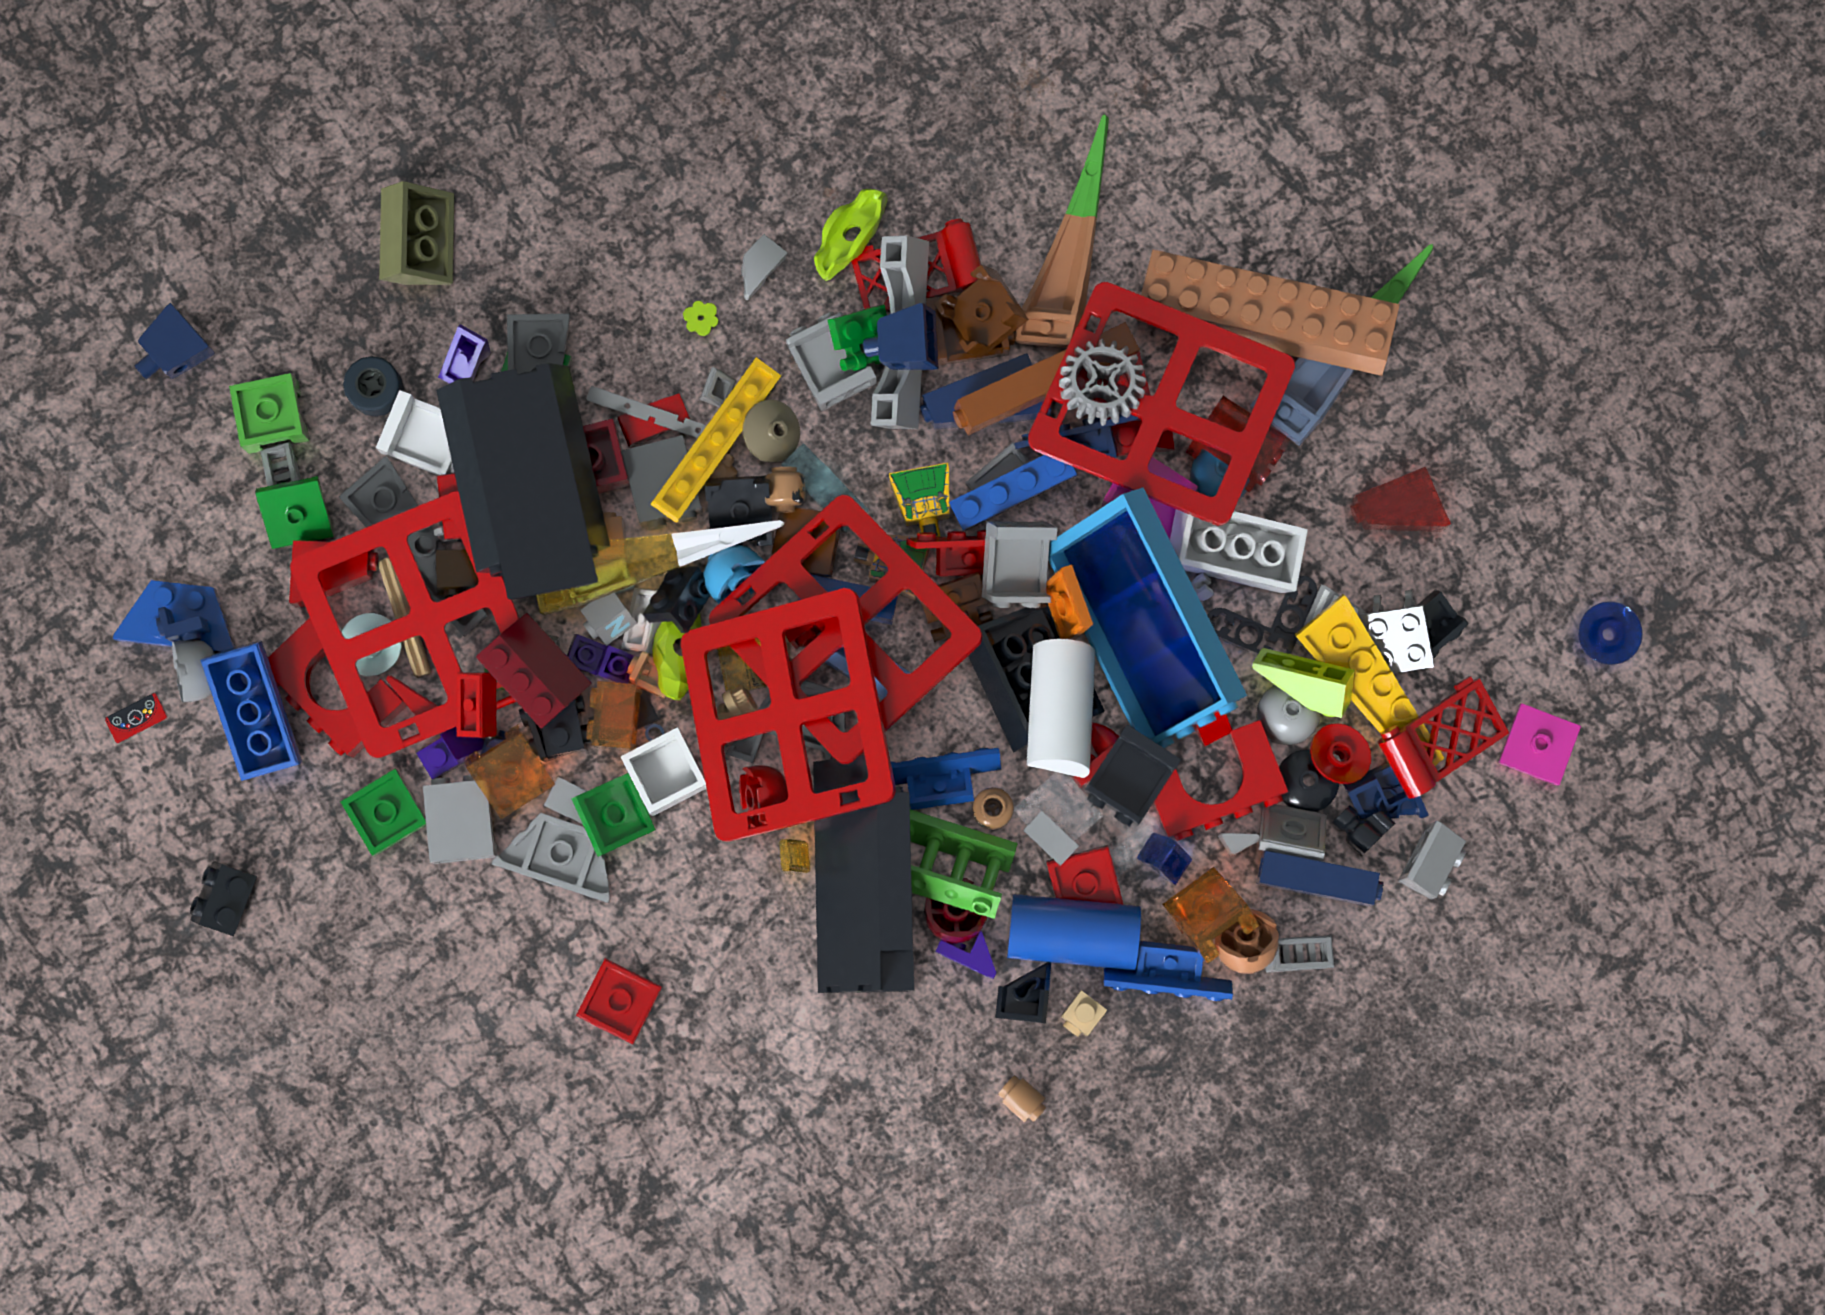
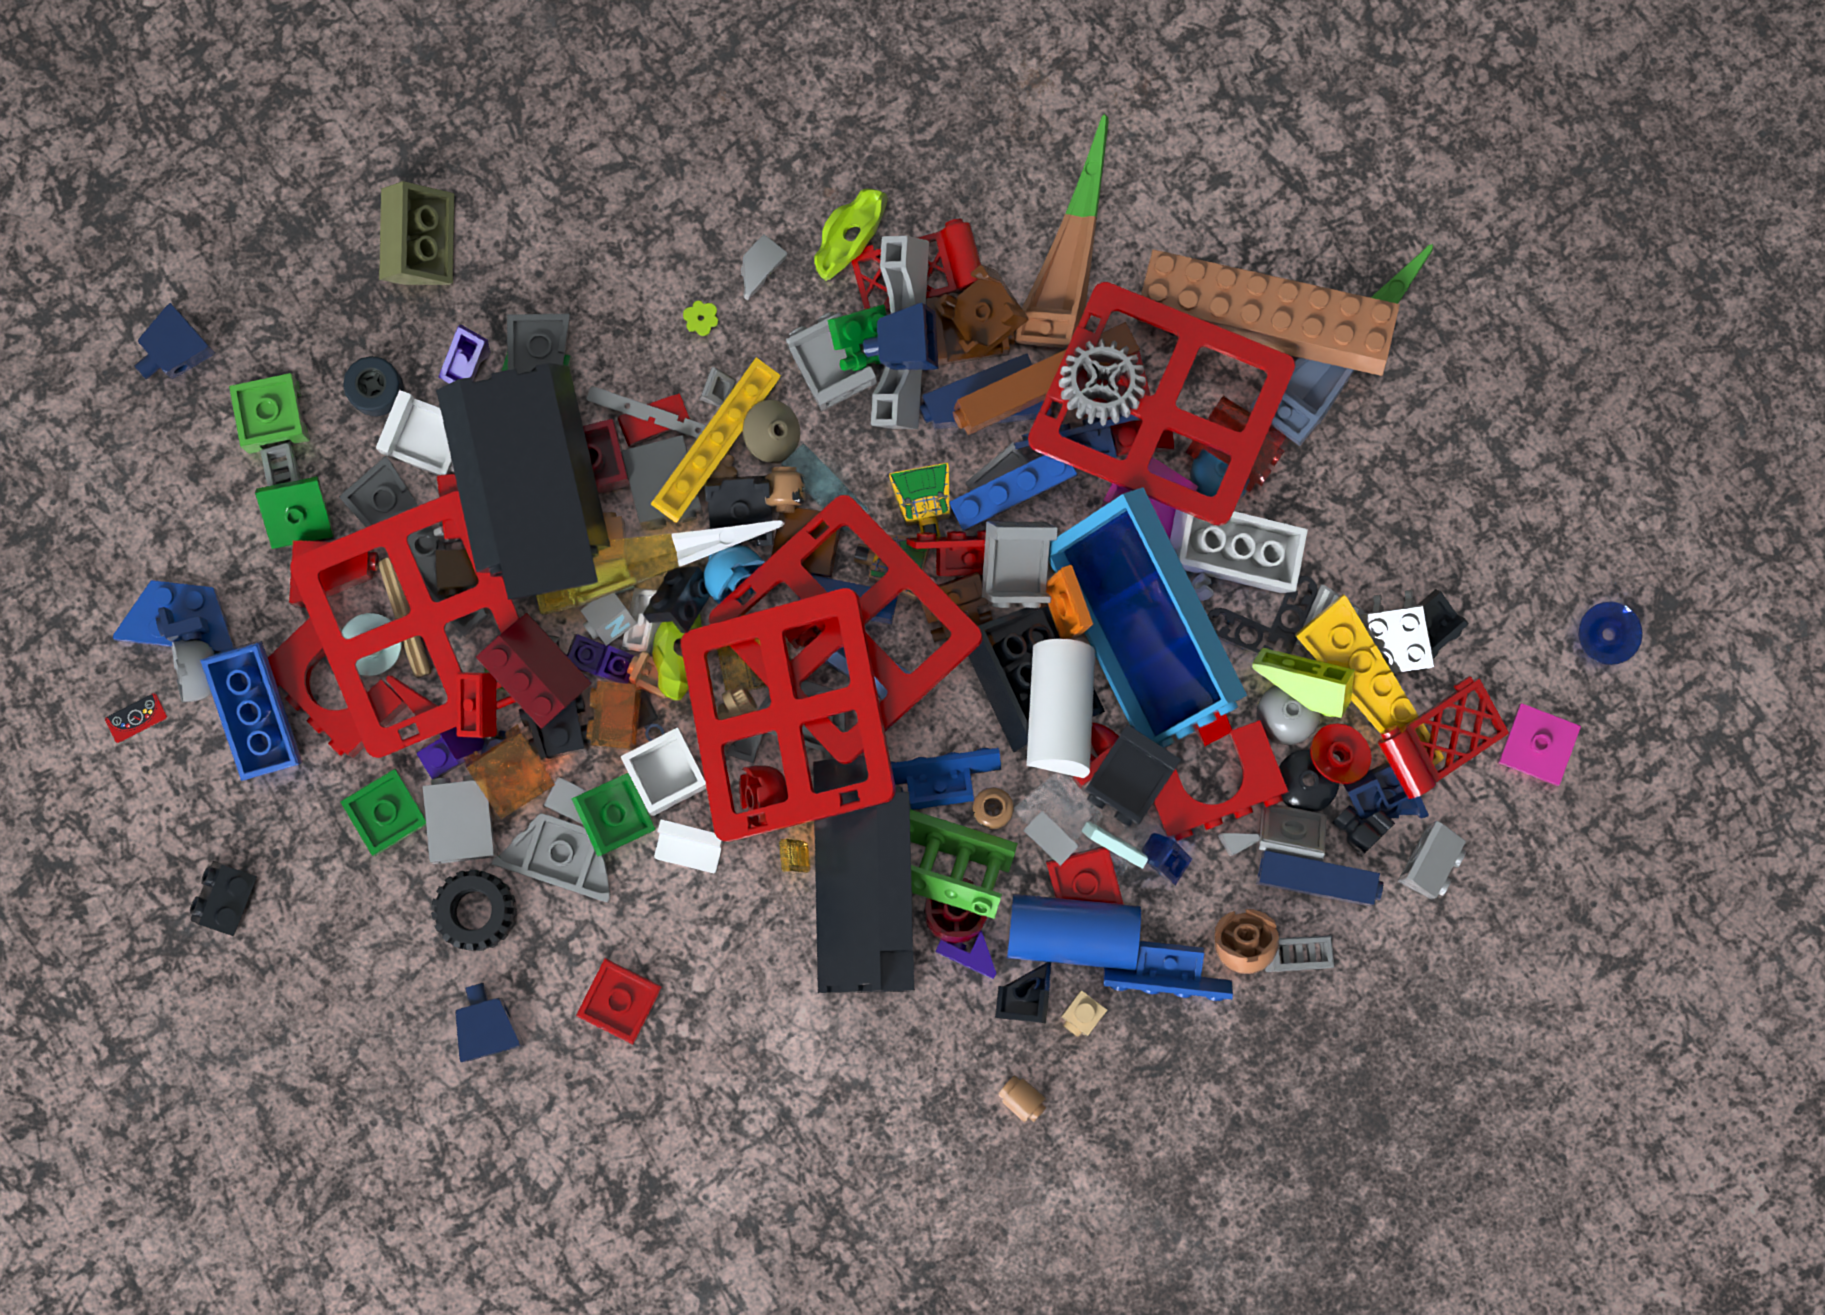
(446, 910): none -> black tyre
(485, 1026): none -> dark blue torso
(688, 846): none -> white panel
(1115, 844): none -> light aqua tile
(1207, 910): clear orange panel -> none
(1402, 505): clear red slope -> none

